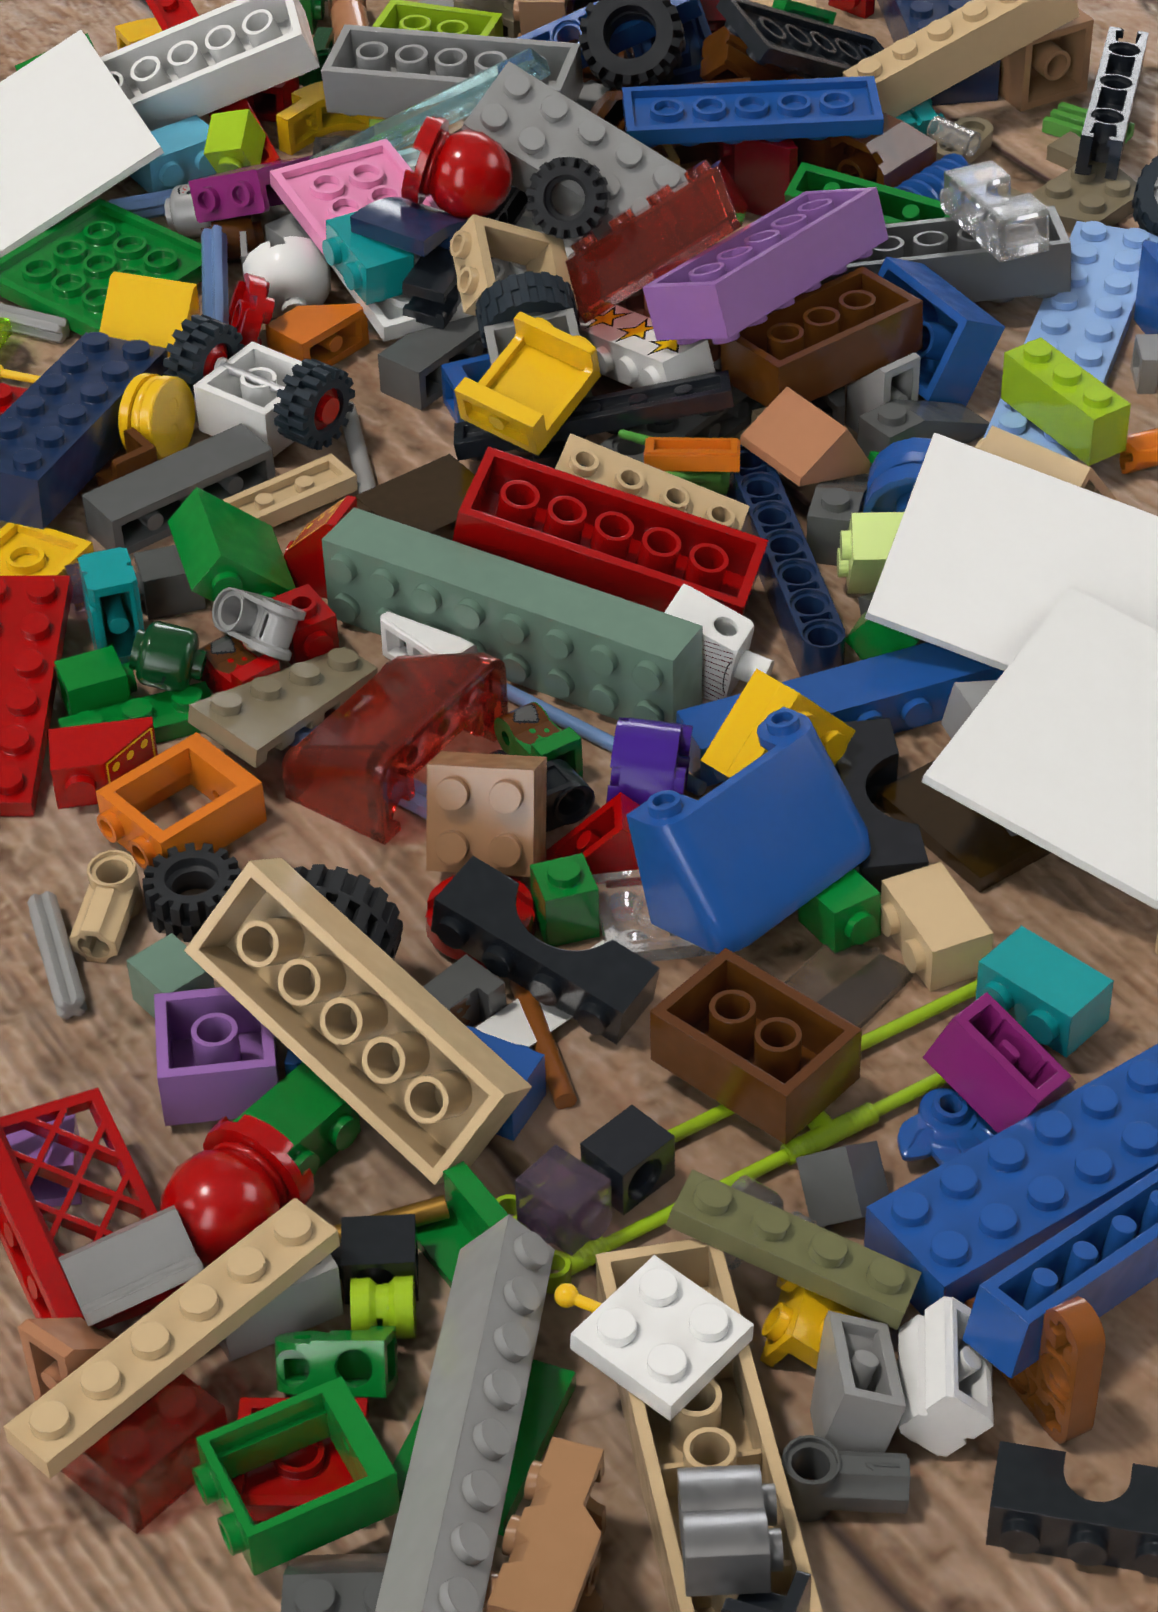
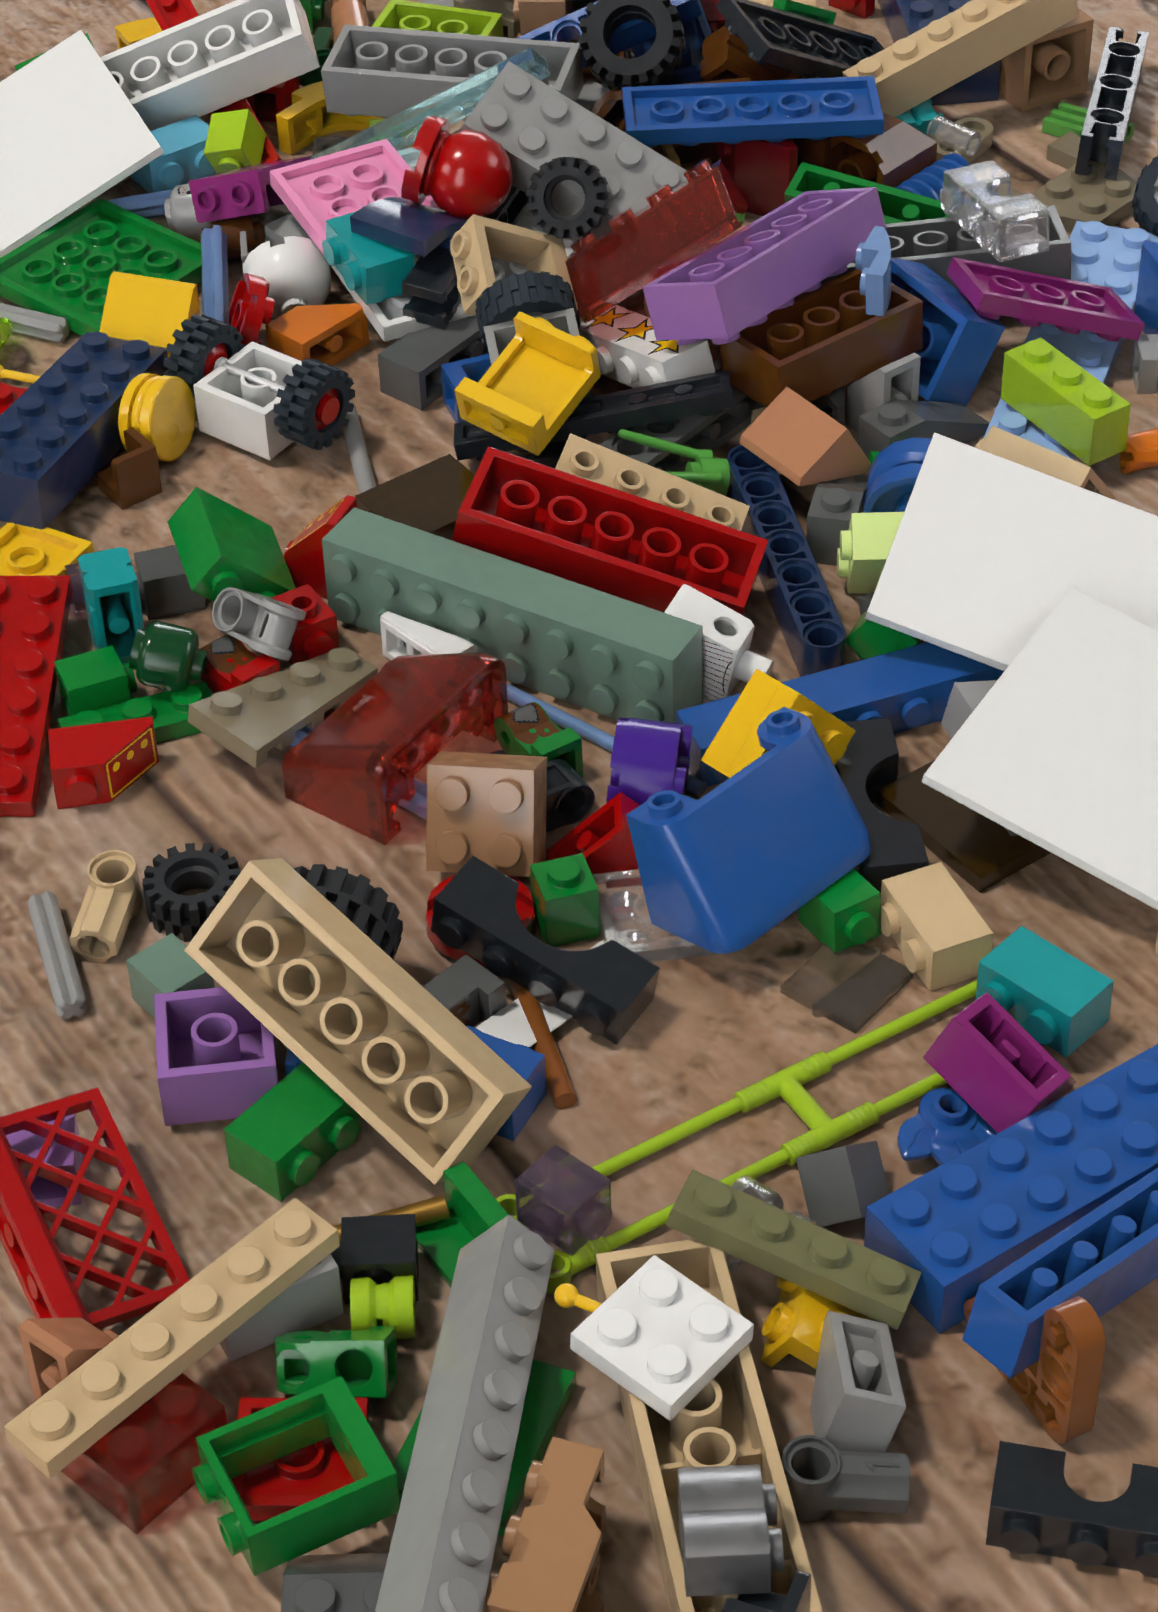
(131, 1265): light grey panel -> none
(137, 506): dark grey brick -> none
(234, 807): orange window -> none
(234, 1184): red tile -> none
(297, 491): tan plate -> none
(633, 1155): black brick -> none
(693, 454): orange tile -> none
(755, 1045): reddish brown brick -> none
(874, 261): none -> medium blue slope
(943, 1380): white brick -> none
(1044, 299): none -> magenta plate

